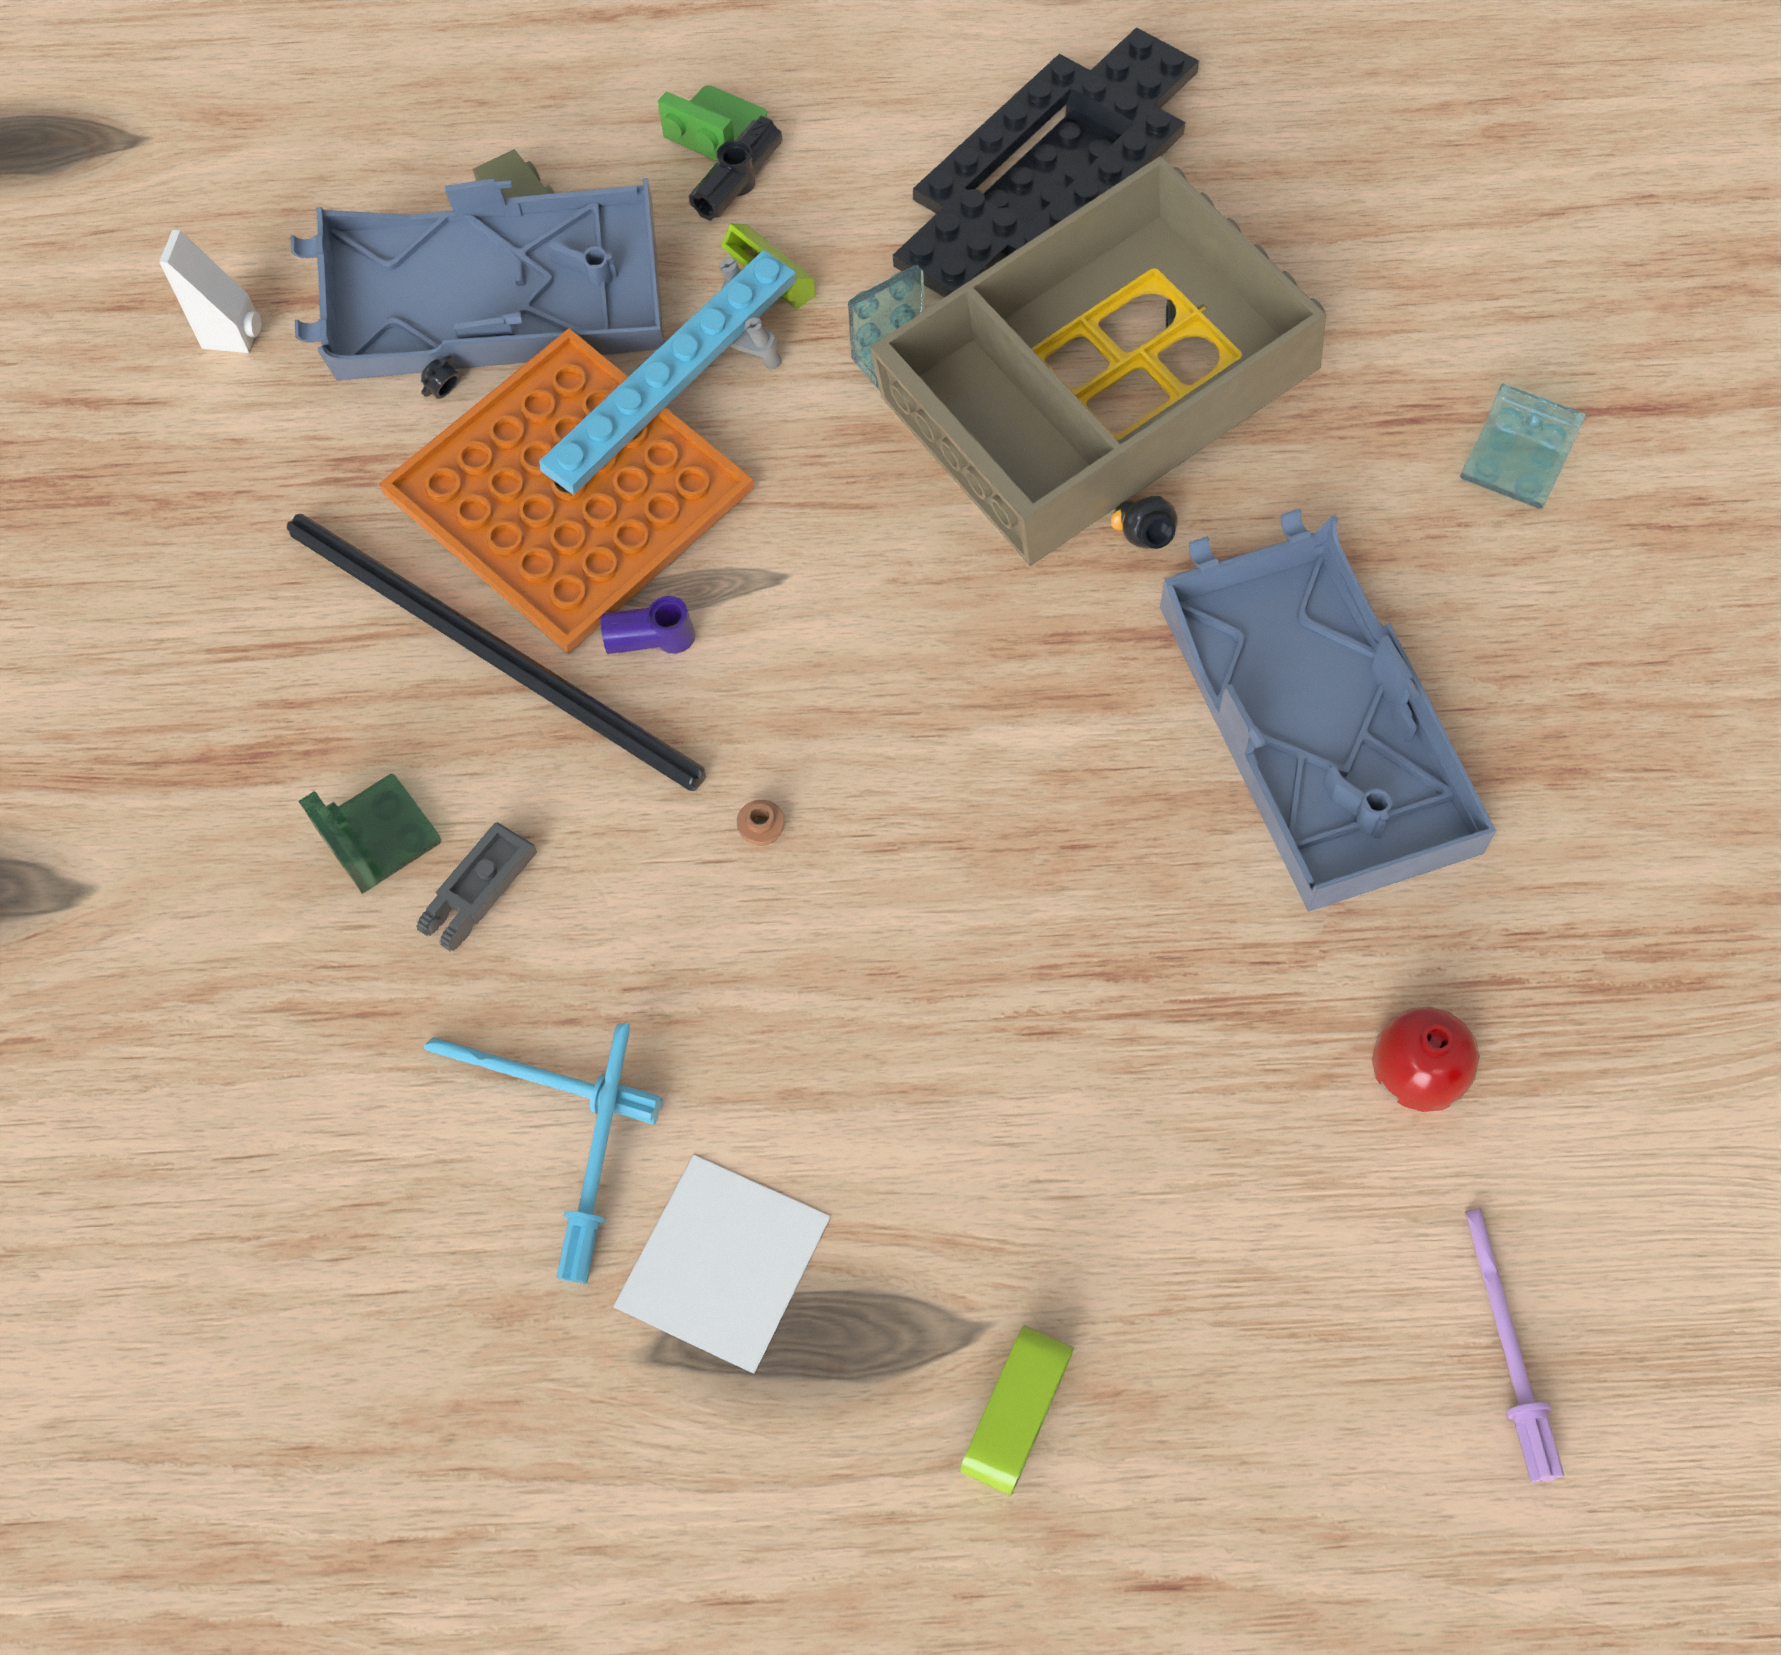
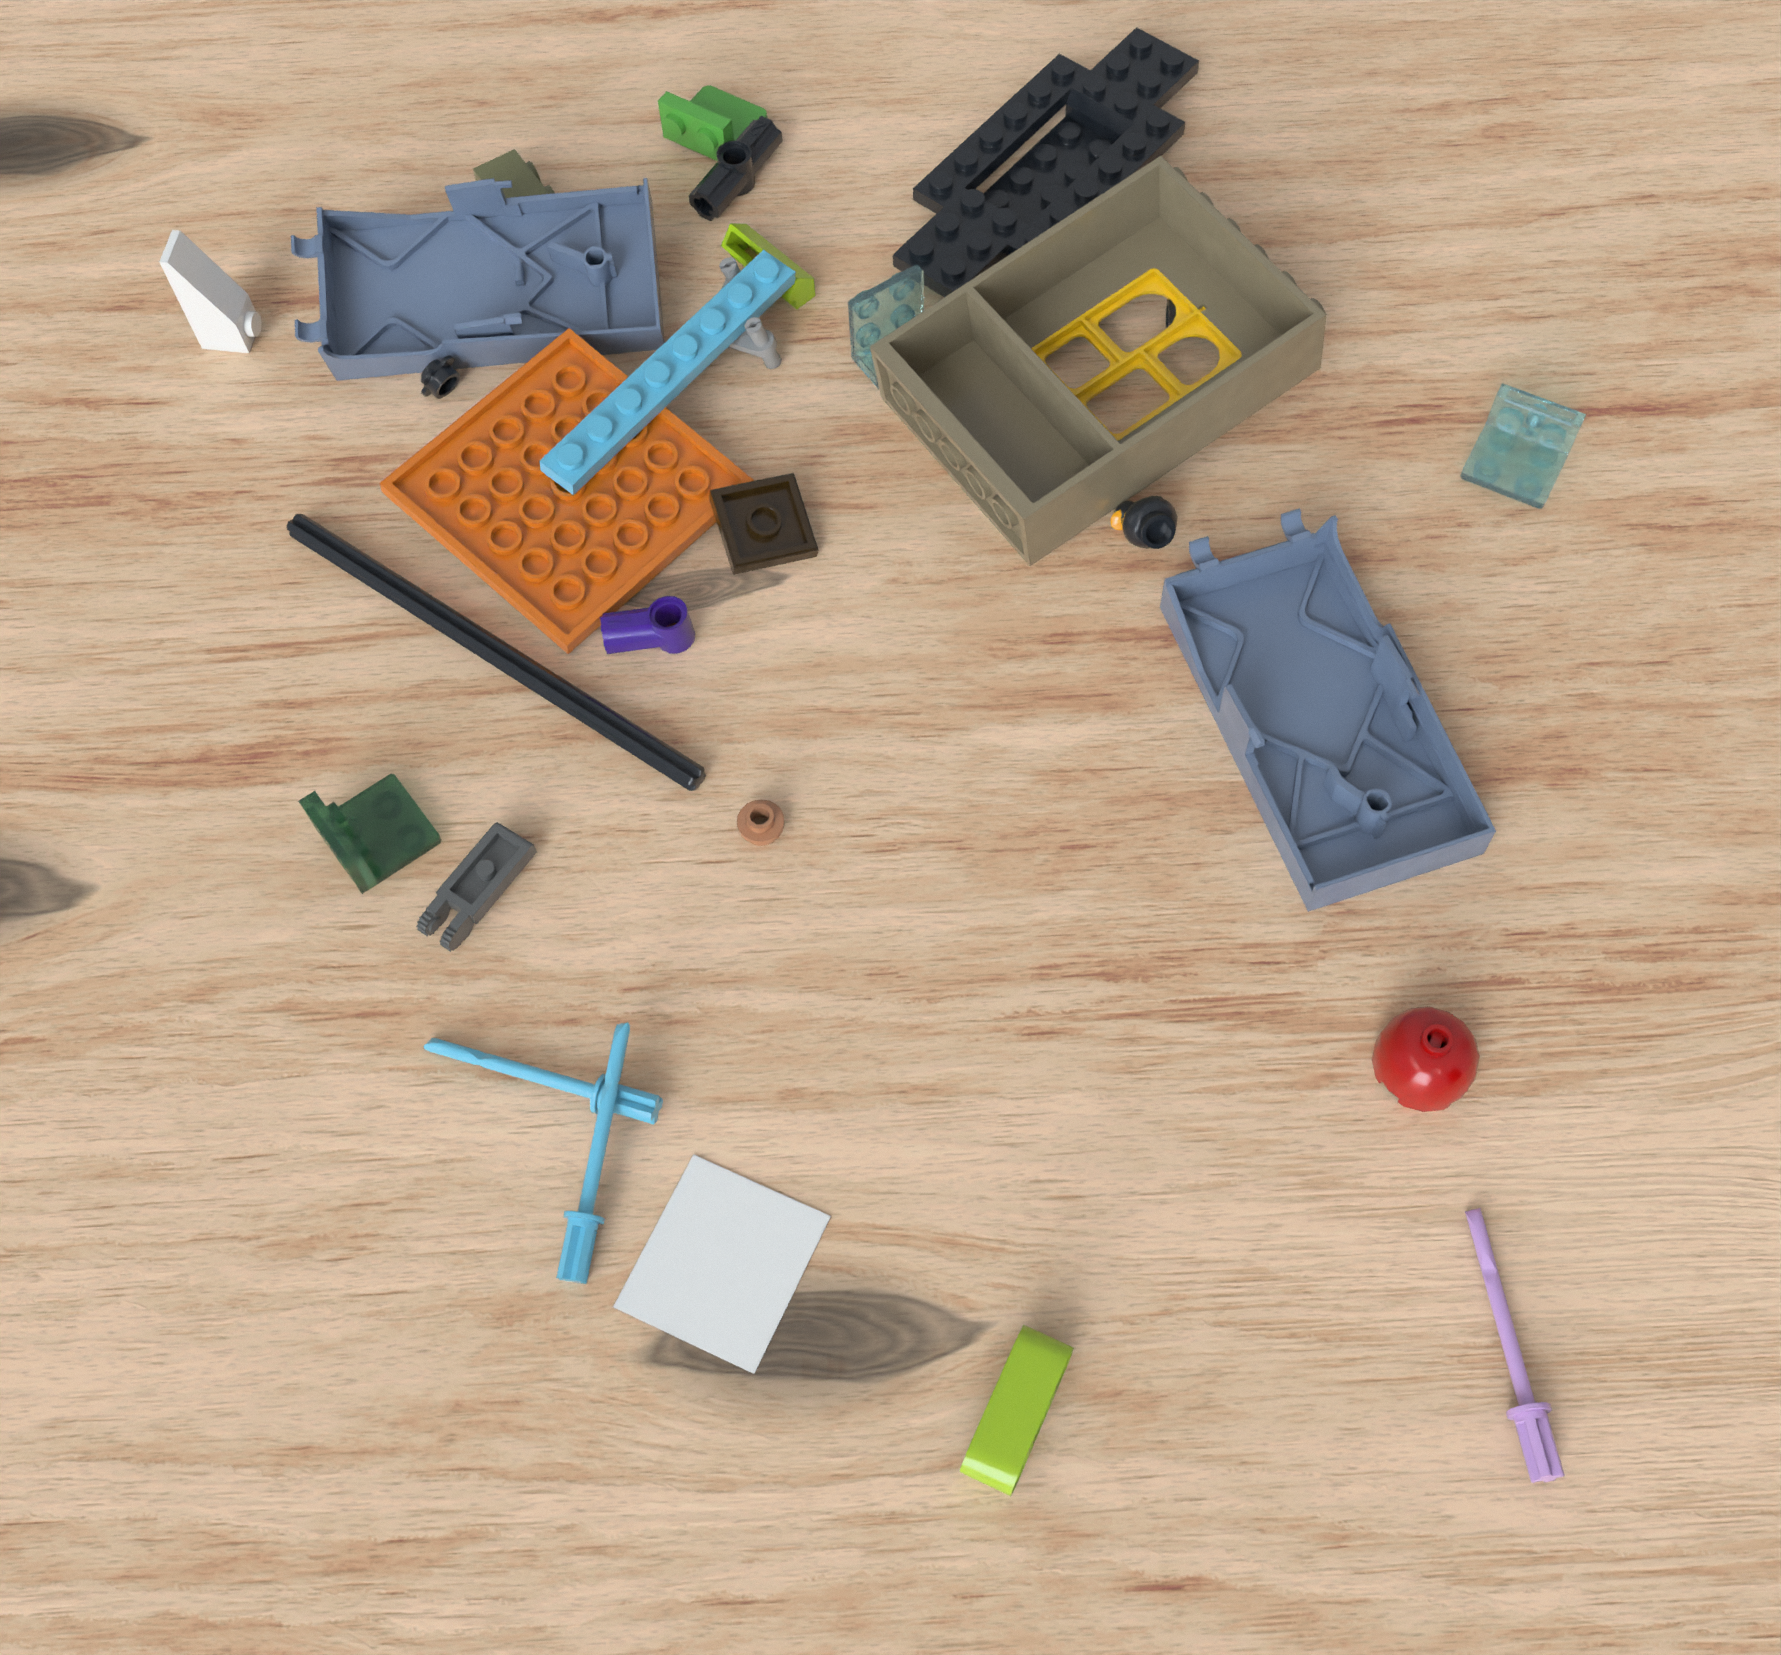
(763, 523): none -> dark brown tile

